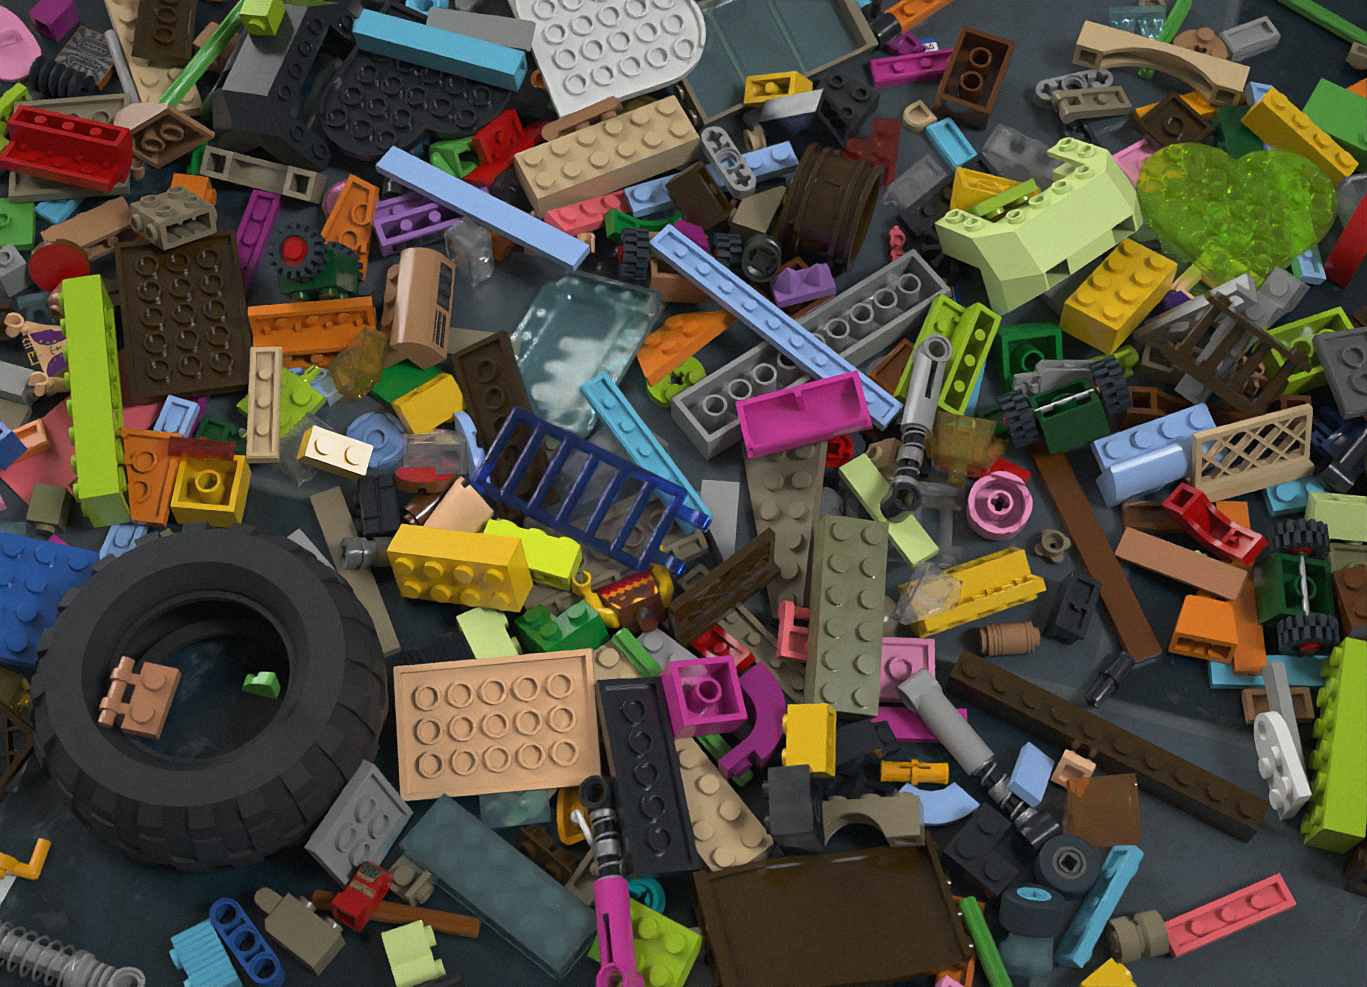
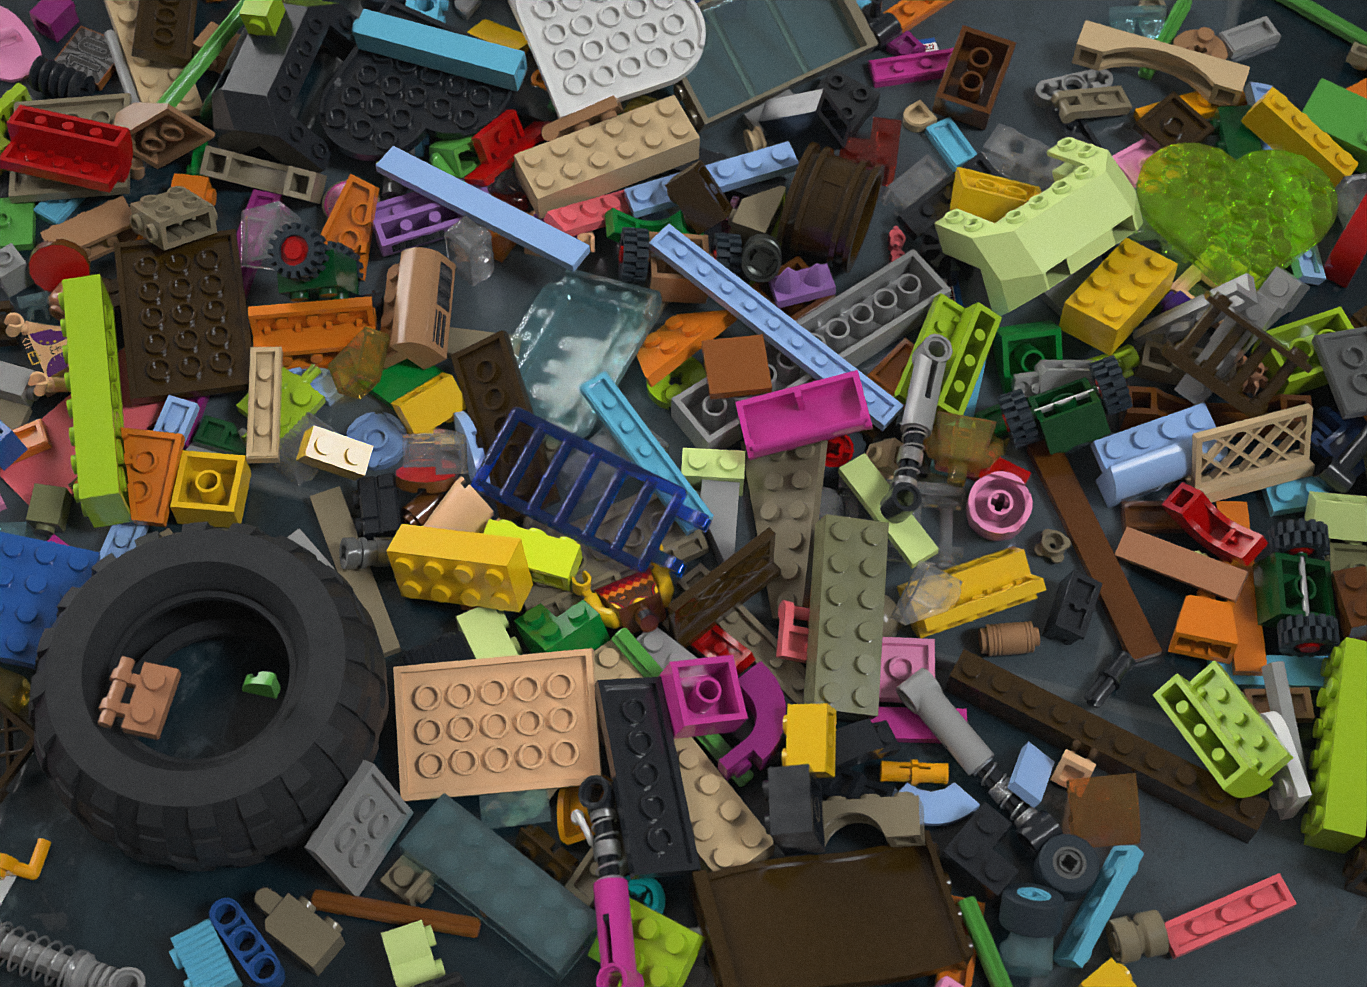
(201, 448): clear red pin -> none
(258, 227): none -> clear slope
(362, 896): red leg -> none
(490, 28): light grey tile -> none
(516, 200): none -> clear red pin
(692, 232): magenta tile -> none
(713, 465): none -> yellowish green brick
(728, 174): light grey beam -> none
(736, 366): none -> dark orange tile
(775, 85): yellow slope -> none
(1010, 198): lime plate -> none
(1224, 730): none -> lime brick

